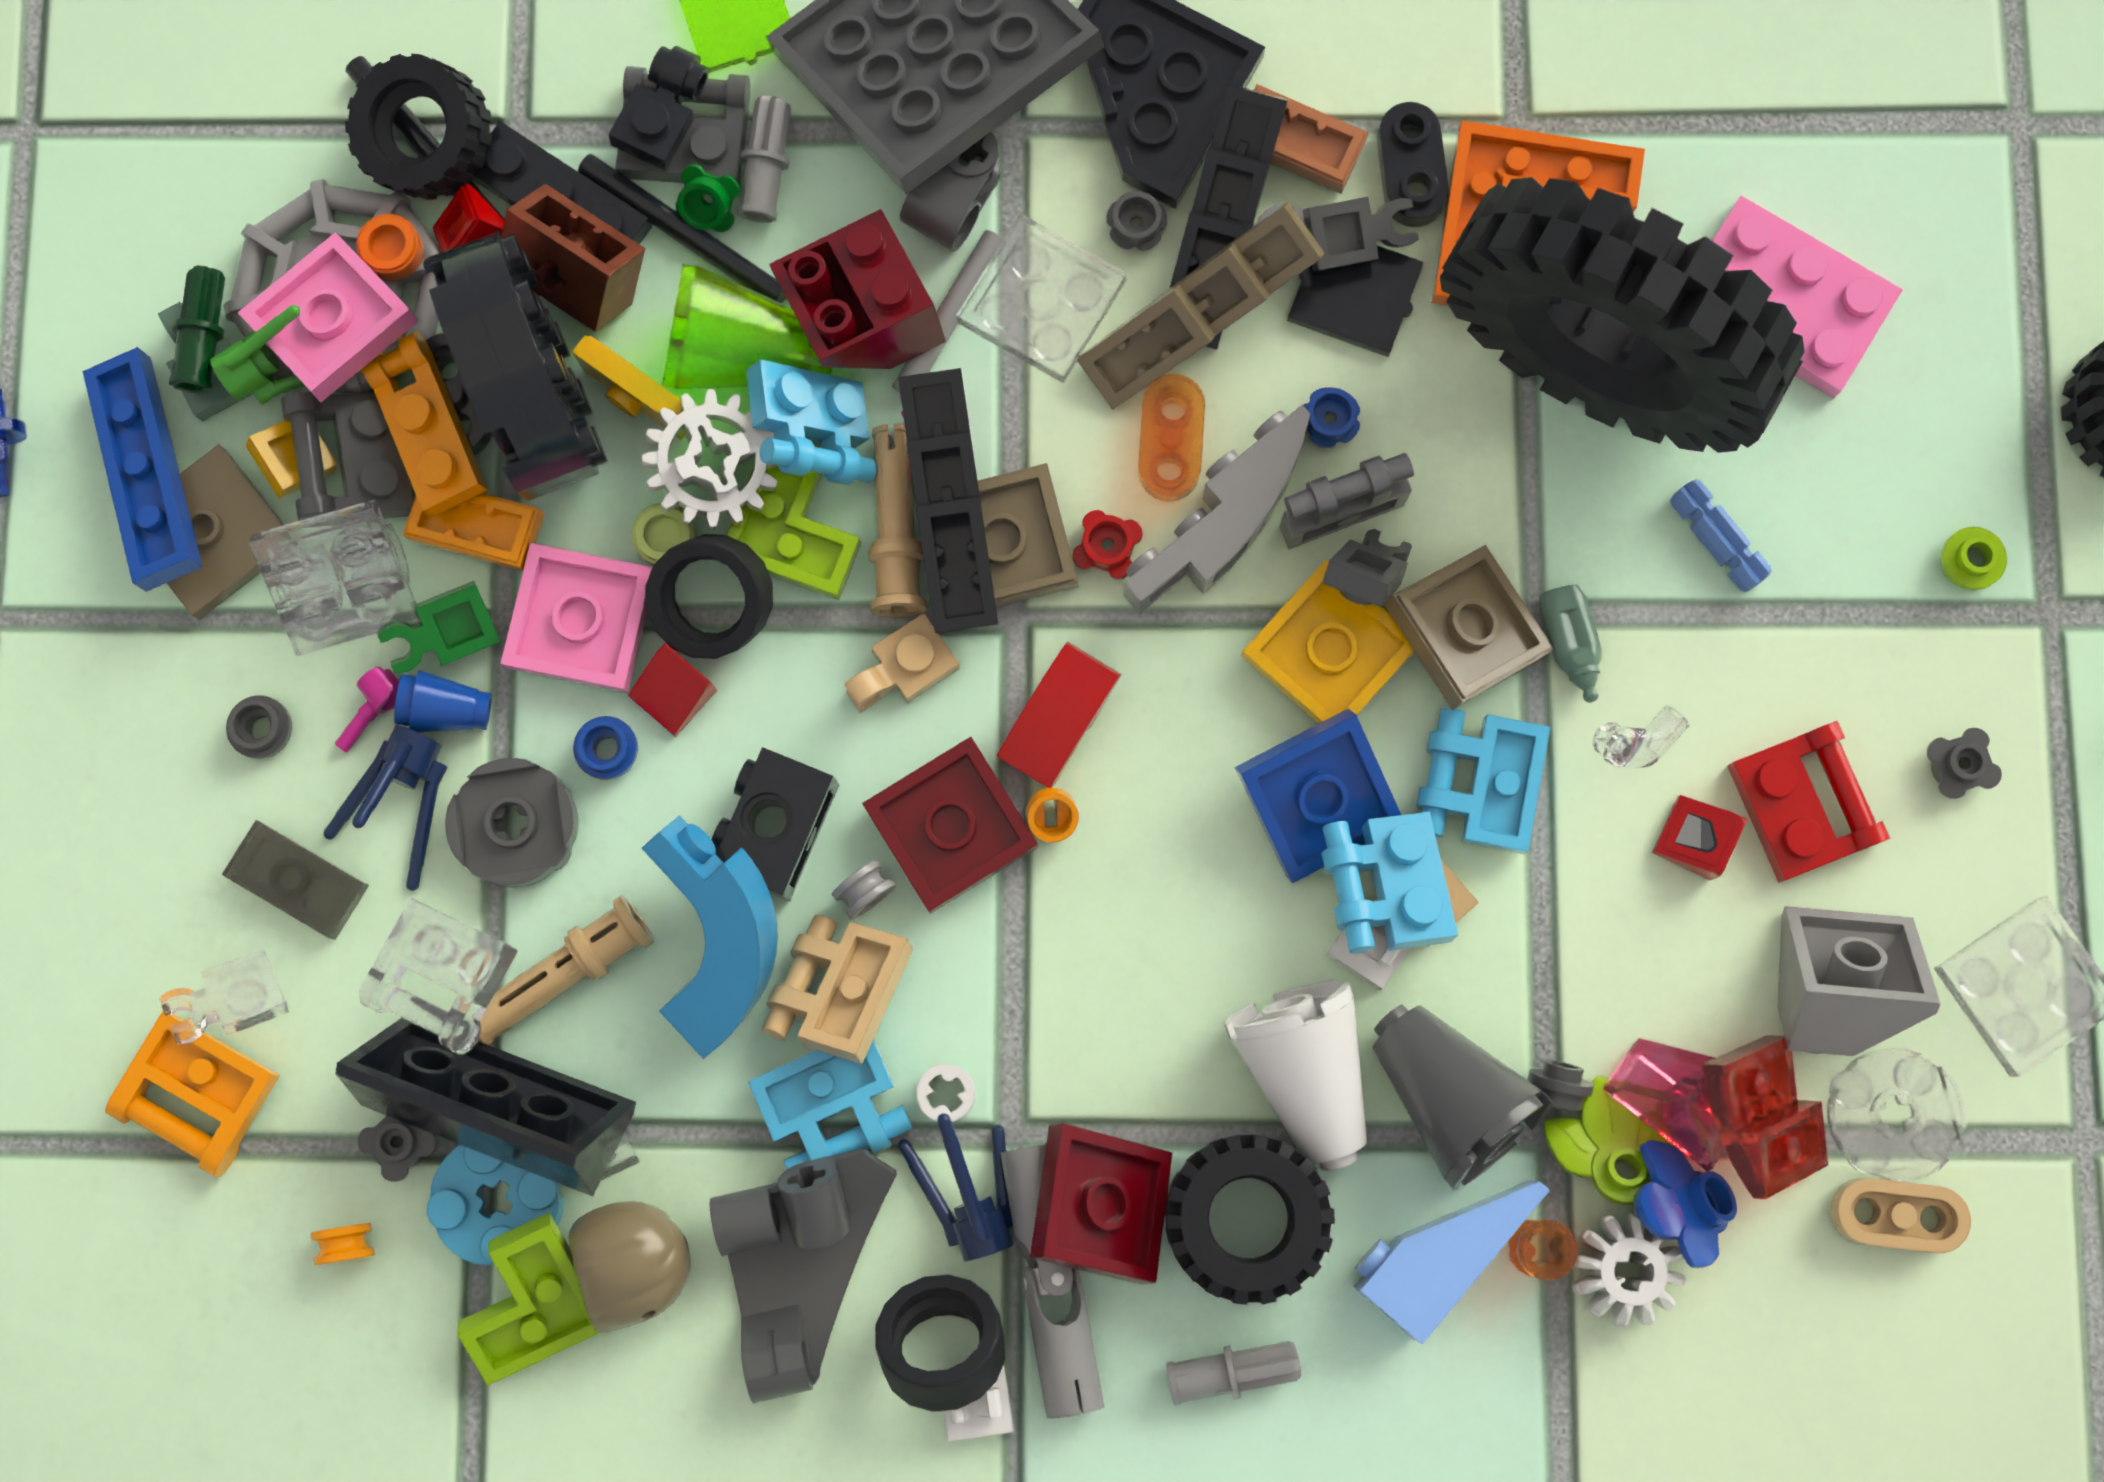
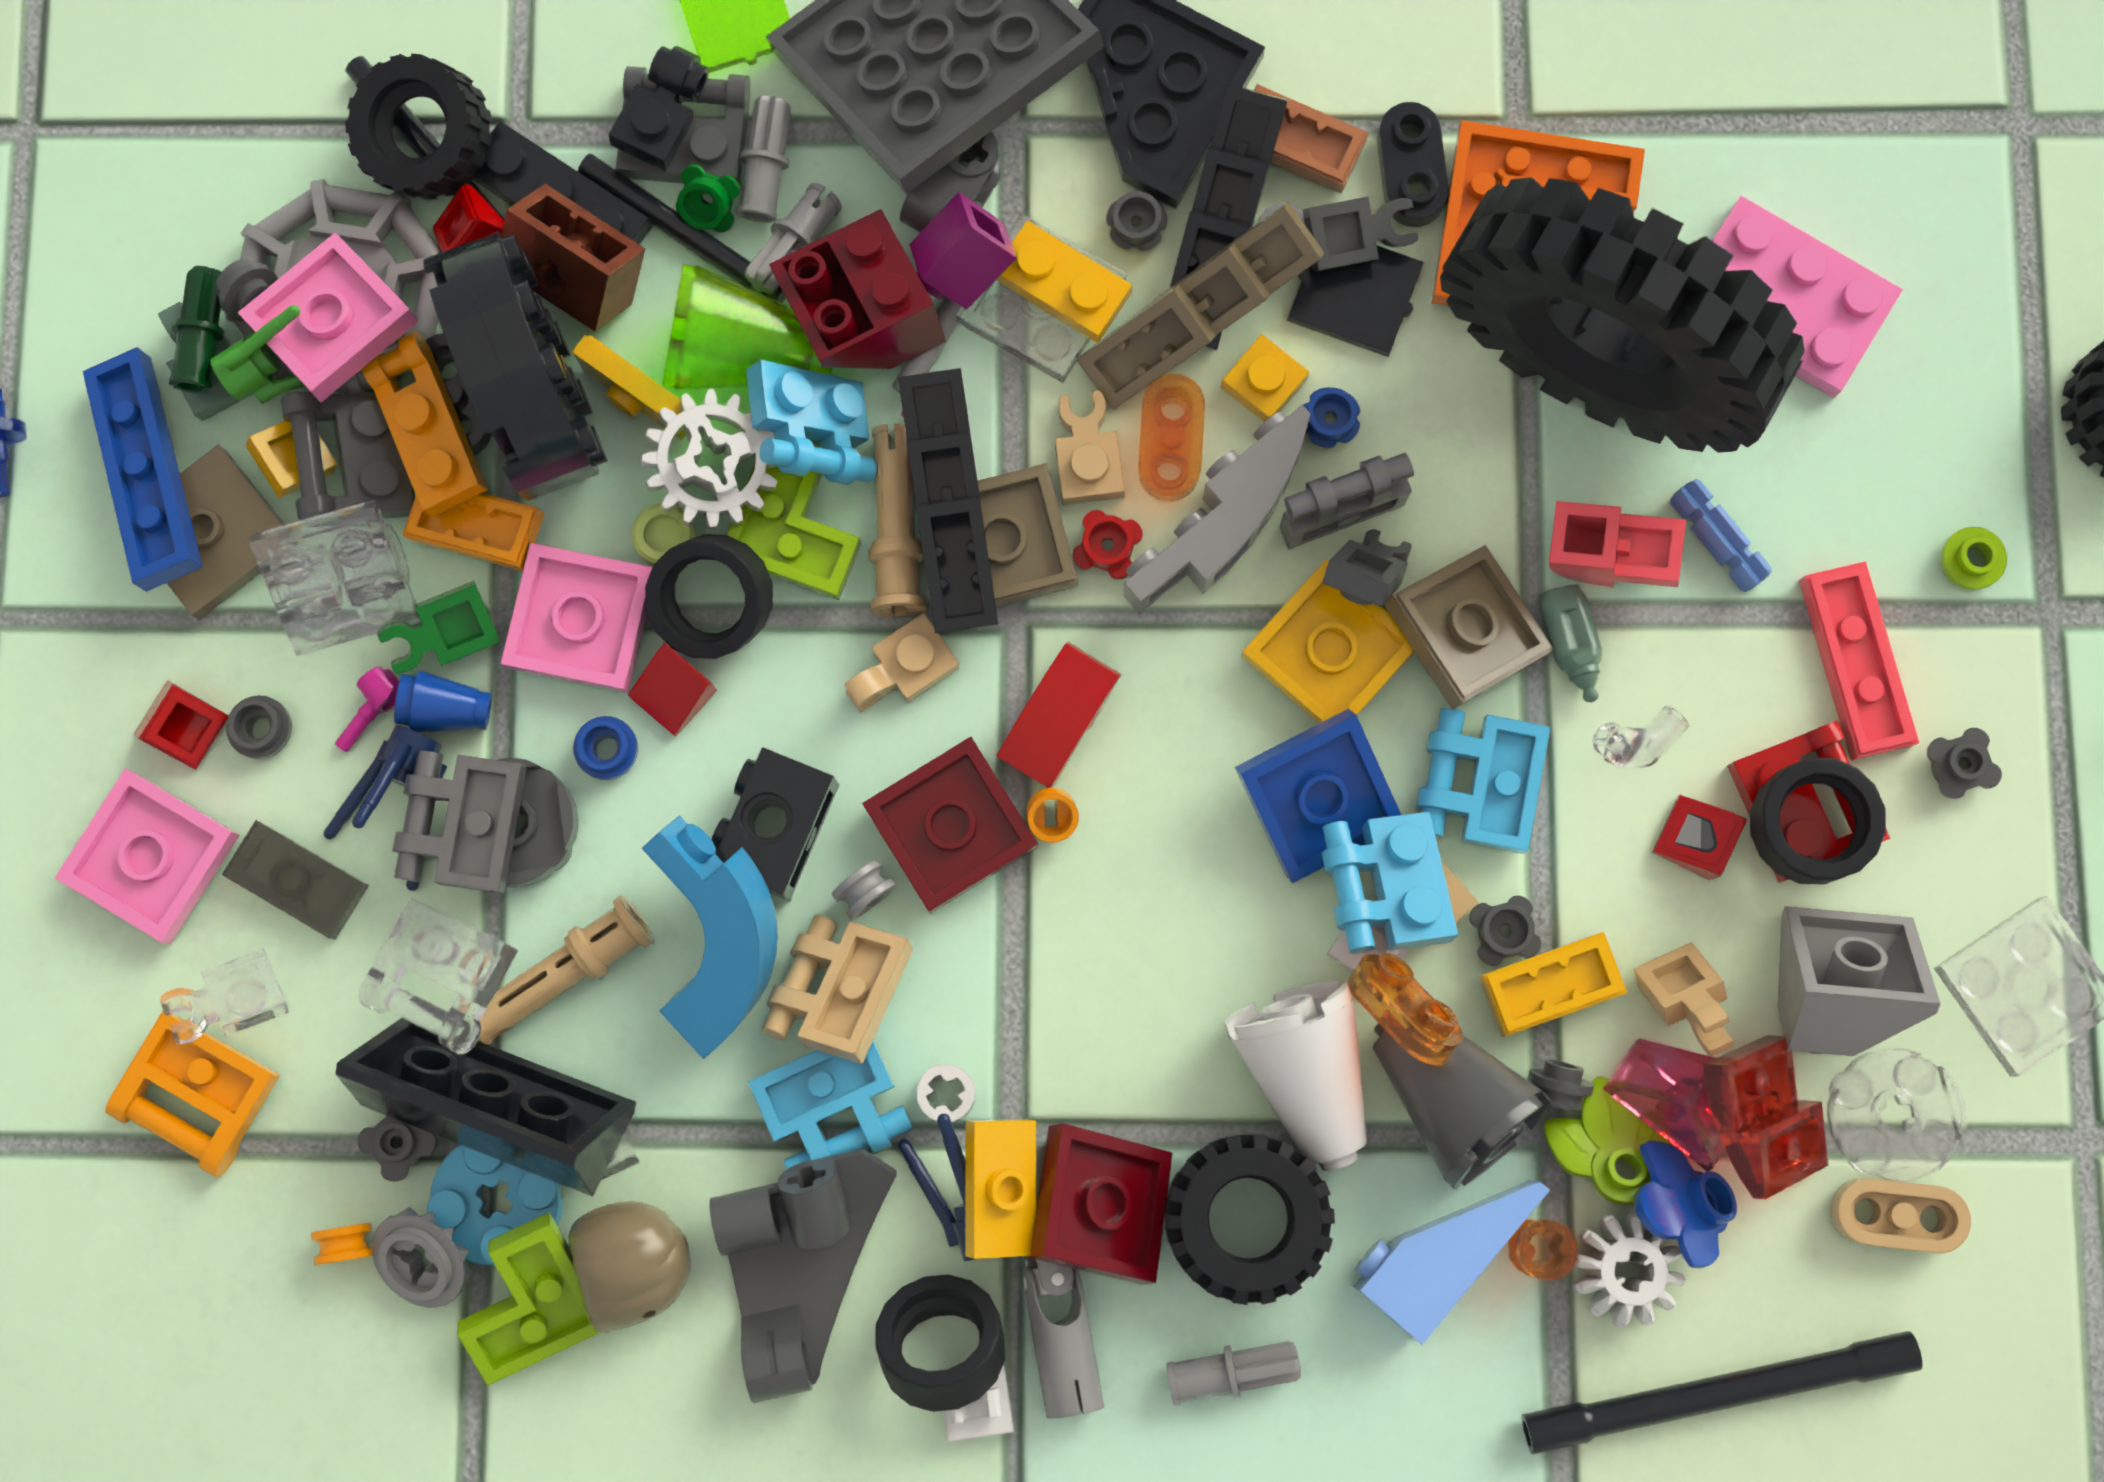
(147, 856): none -> bright pink plate
(181, 725): none -> red slope
(241, 284): none -> dark grey plate
(390, 246): orange tile -> none
(402, 1264): none -> light grey gear
(477, 824): none -> flat silver plate
(790, 234): none -> light grey axle
(962, 252): none -> magenta brick
(1000, 1188): none -> yellow plate
(1065, 282): none -> yellow plate
(1089, 459): none -> tan plate
(1264, 378): none -> yellow plate
(1405, 1008): none -> clear orange plate
(1517, 916): none -> dark grey plate
(1553, 984): none -> yellow plate
(1604, 546): none -> coral brick
(1688, 988): none -> tan plate
(1858, 661): none -> coral tile
(1858, 1362): none -> black piece
(1863, 801): none -> black tyre

